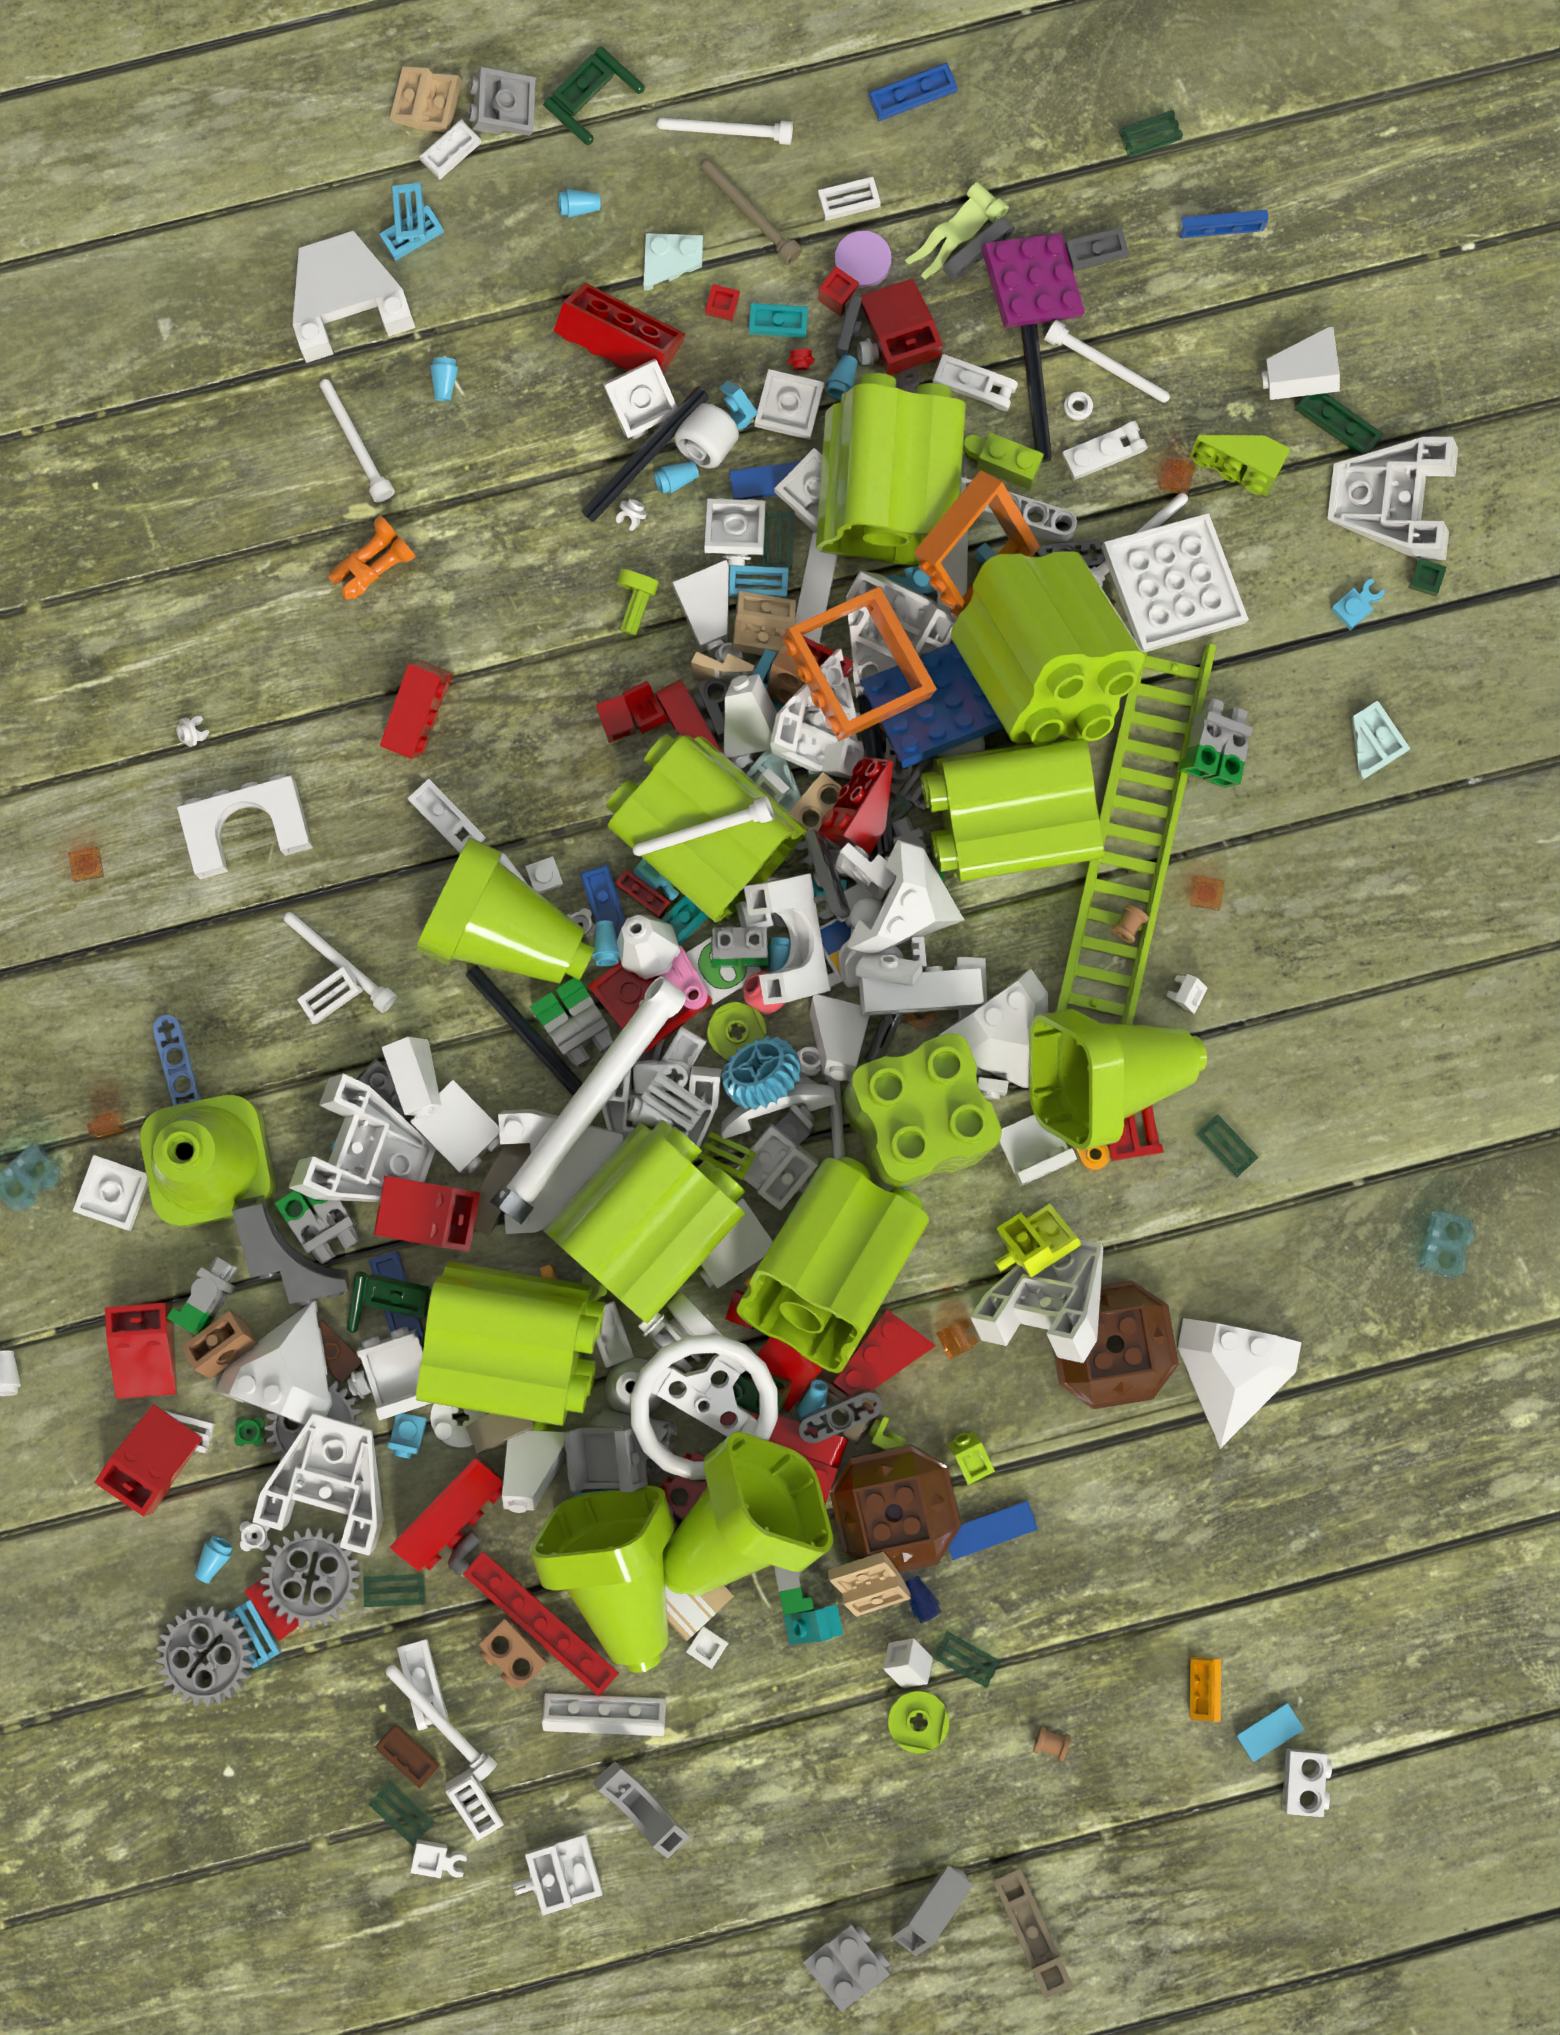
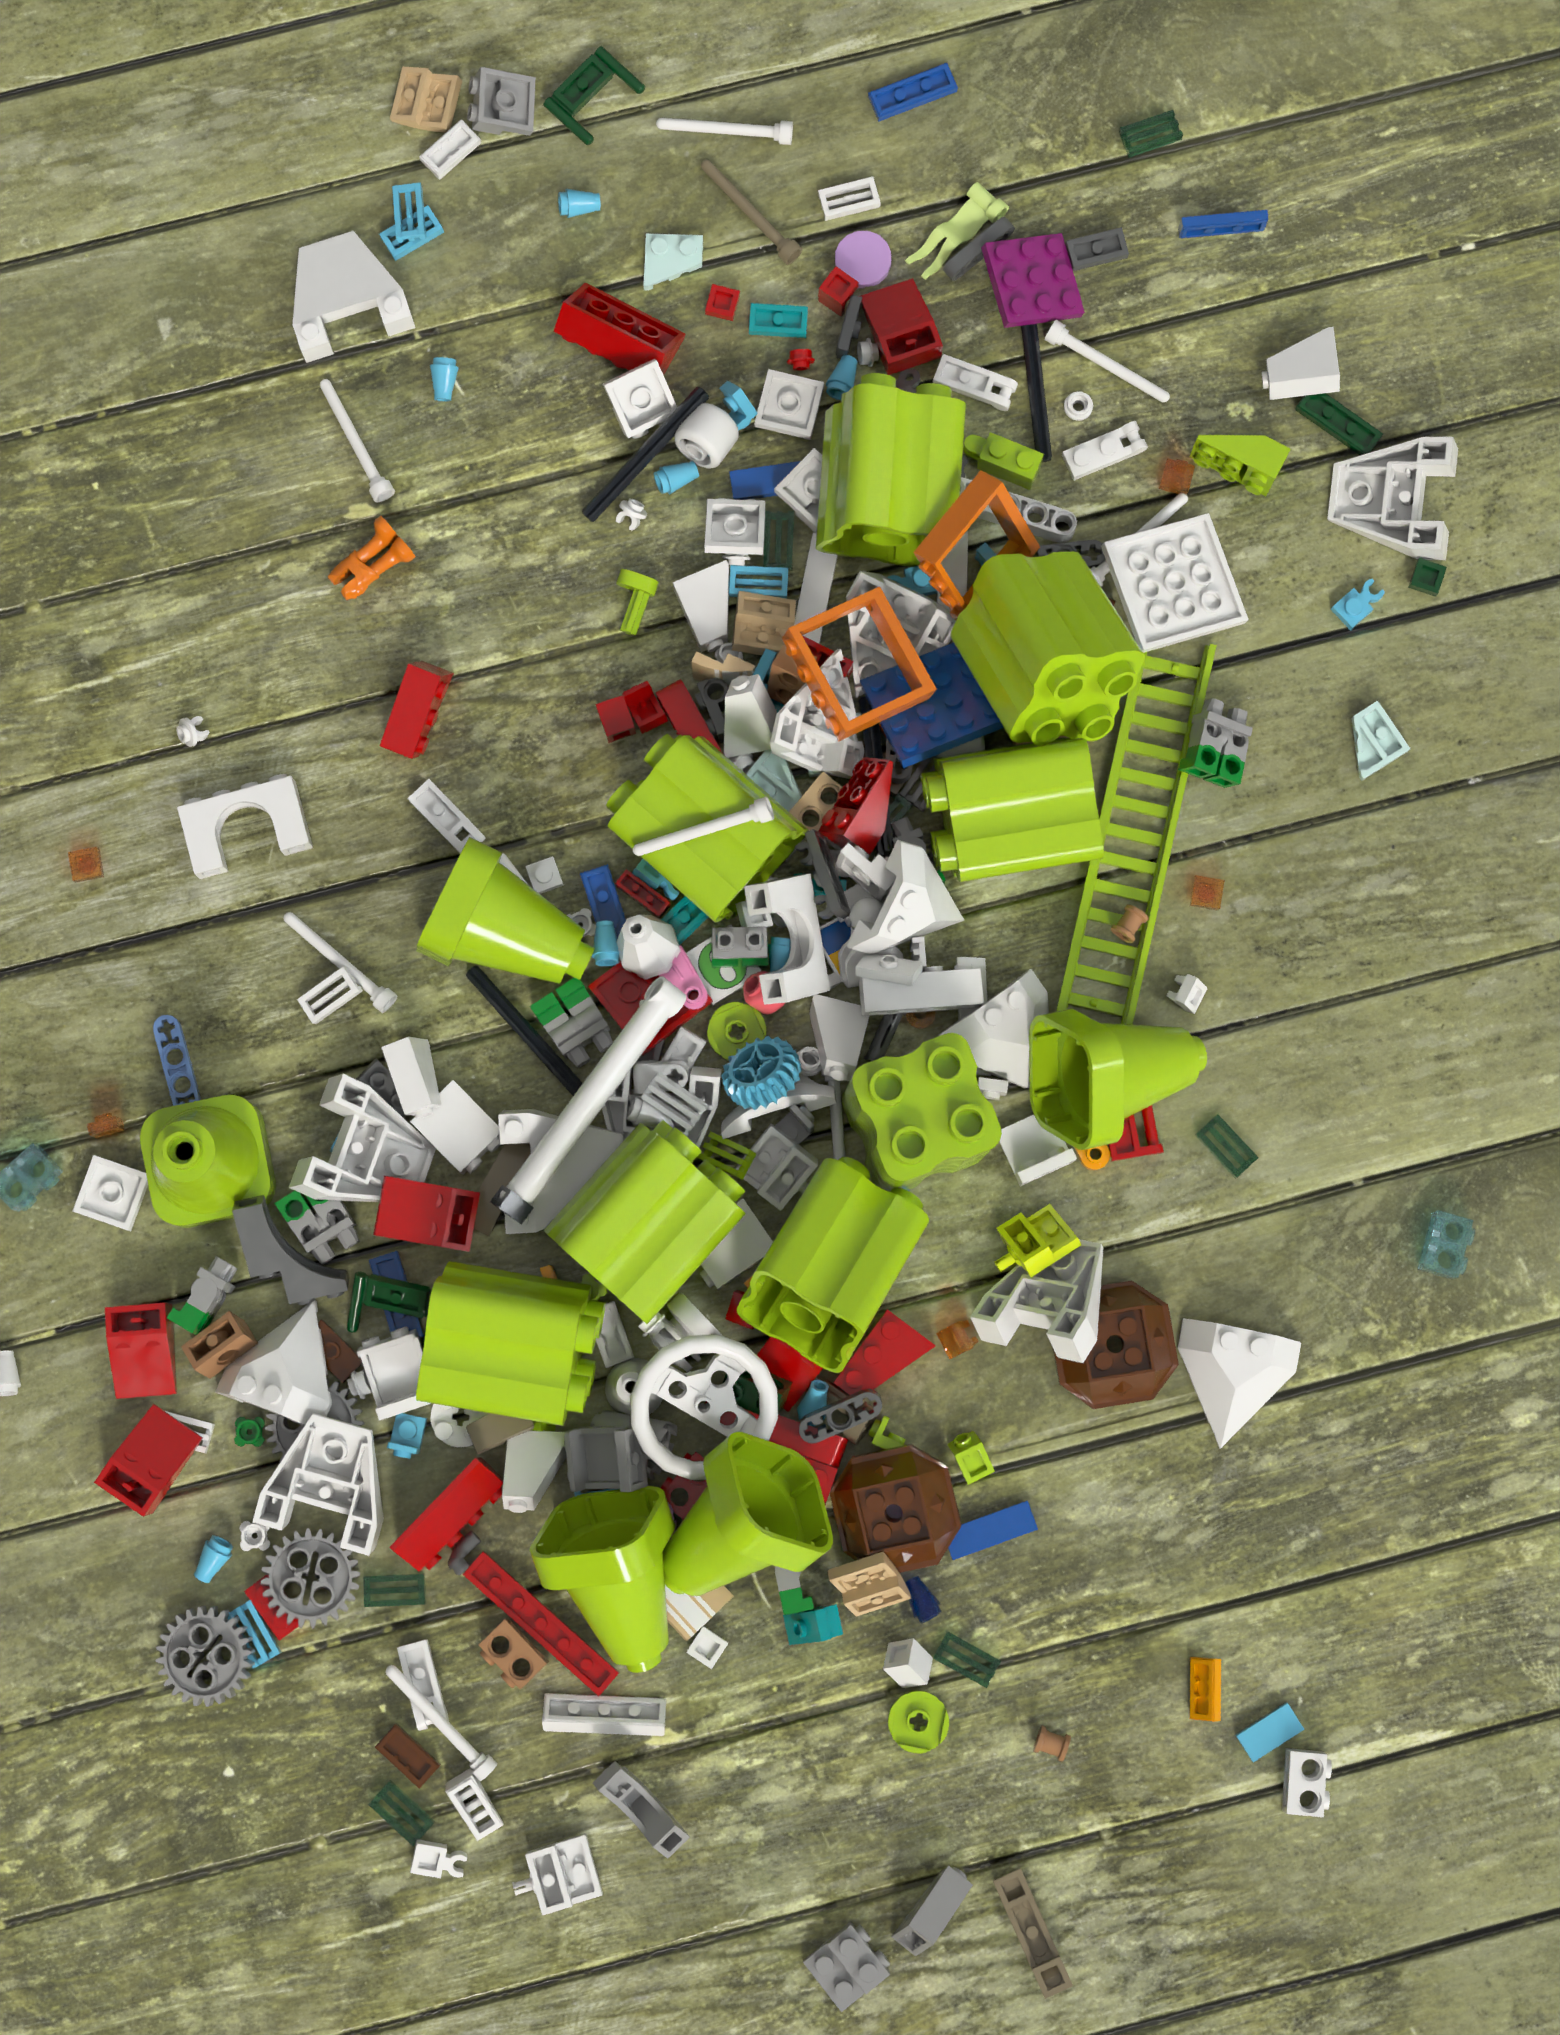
(772, 785): white plate -> none

